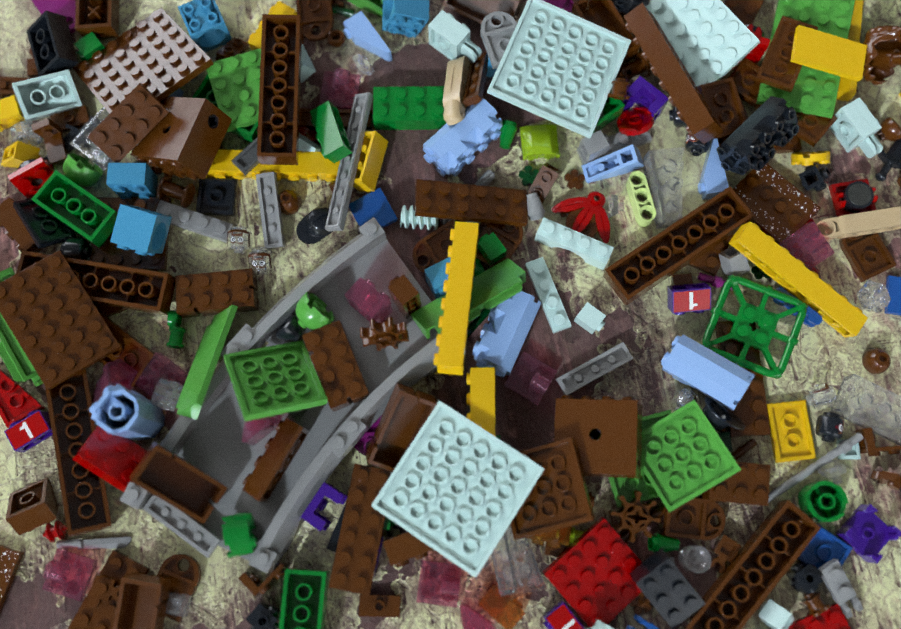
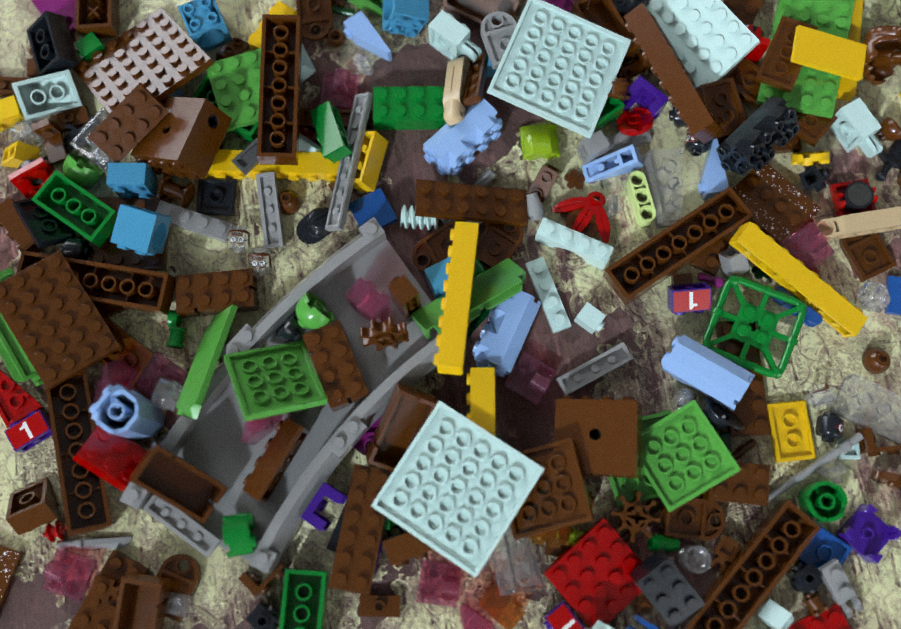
(491, 248): green brick -> none
(507, 133): green cone -> none
(528, 175): dark green plant -> none

